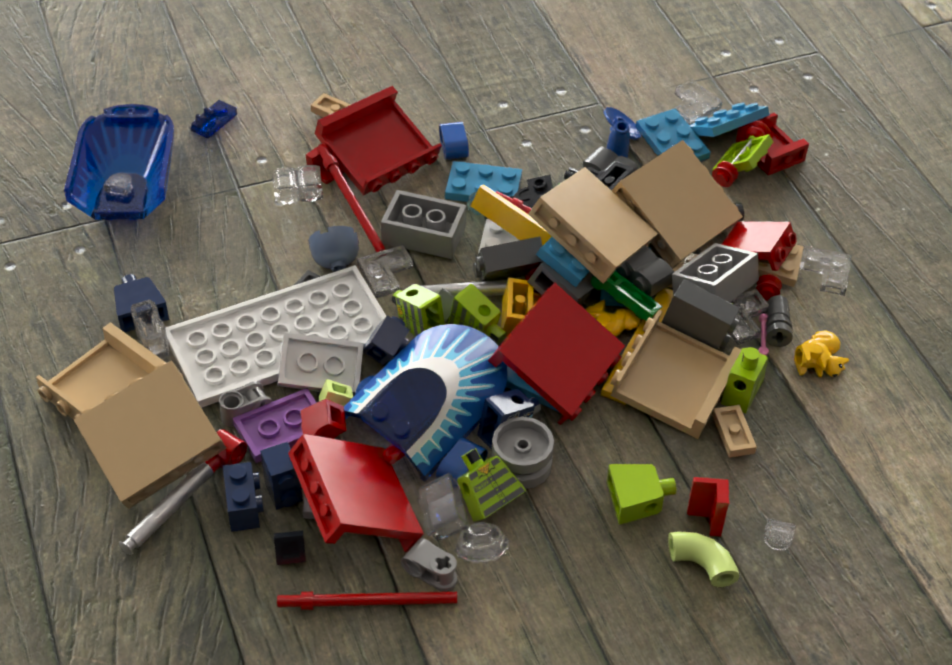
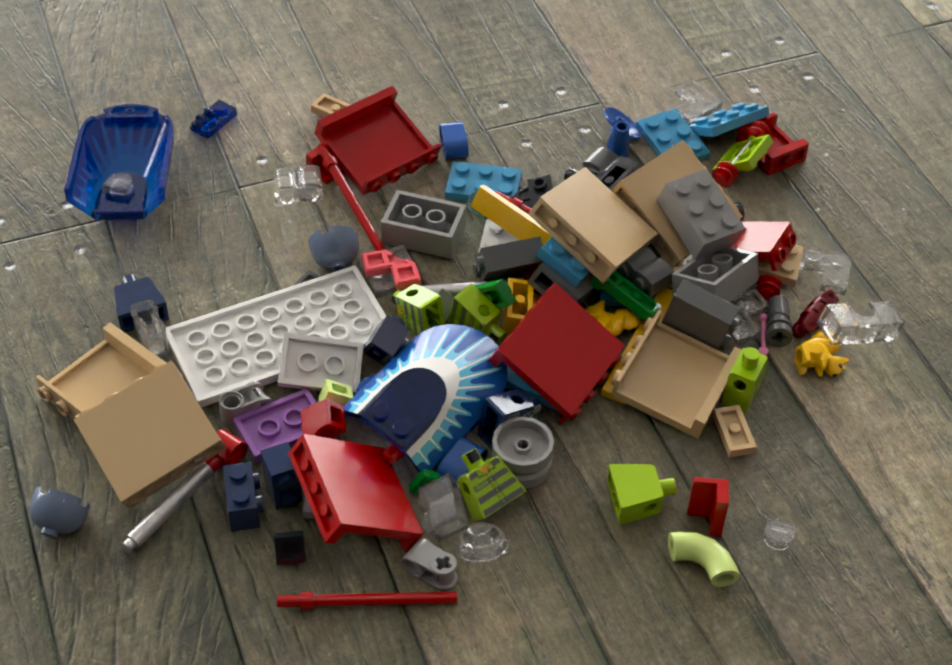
(57, 512): none -> sand blue cylinder
(384, 262): none -> coral tile
(421, 479): none -> green tile
(498, 293): none -> green plate
(700, 214): none -> light grey brick
(808, 318): none -> dark red hinge
(844, 326): none -> clear arch

